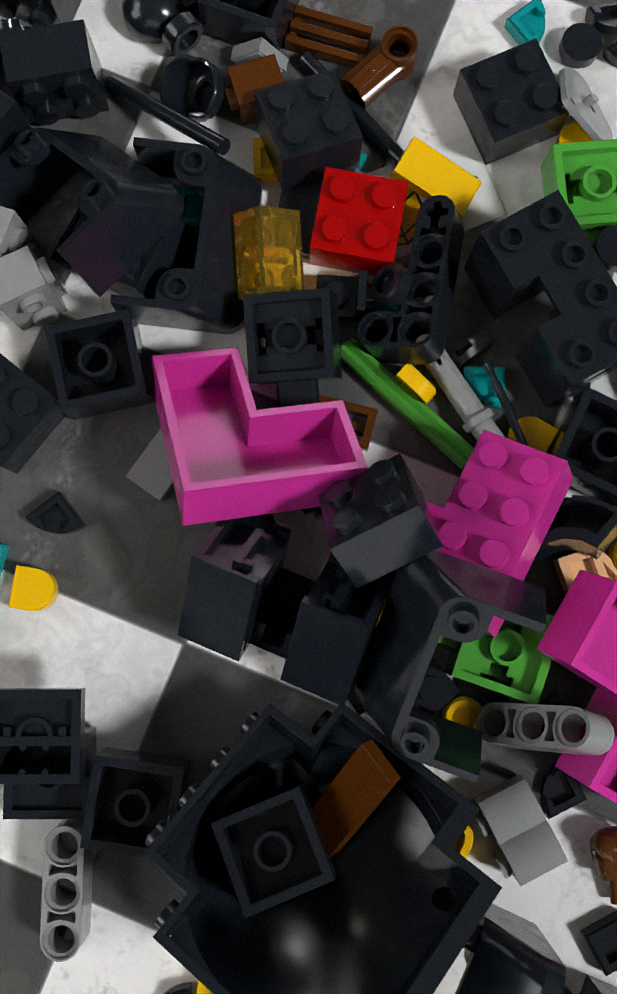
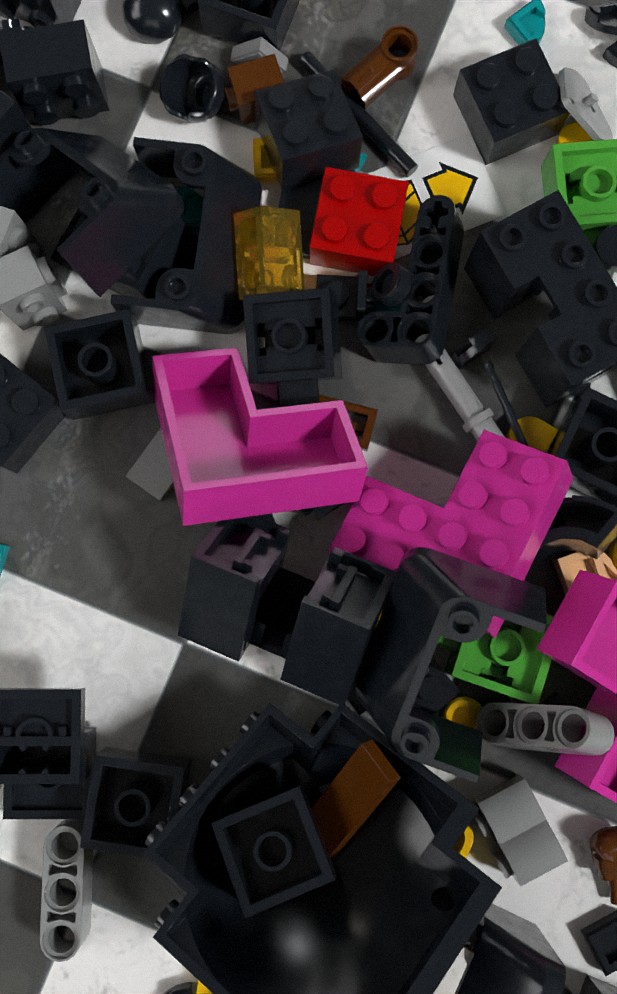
(32, 589): yellow tile -> none
(56, 516): black tile -> none
(168, 115): black bar -> none
(182, 33): black tile -> none
(330, 31): reddish brown tile -> none
(378, 521): black brick -> none
(406, 403): bright green axle -> none
(416, 383): yellow tile -> none
(434, 174): yellow tile -> none
(482, 385): teal tile -> none
(559, 792): black tile -> none
(580, 45): black tile -> none

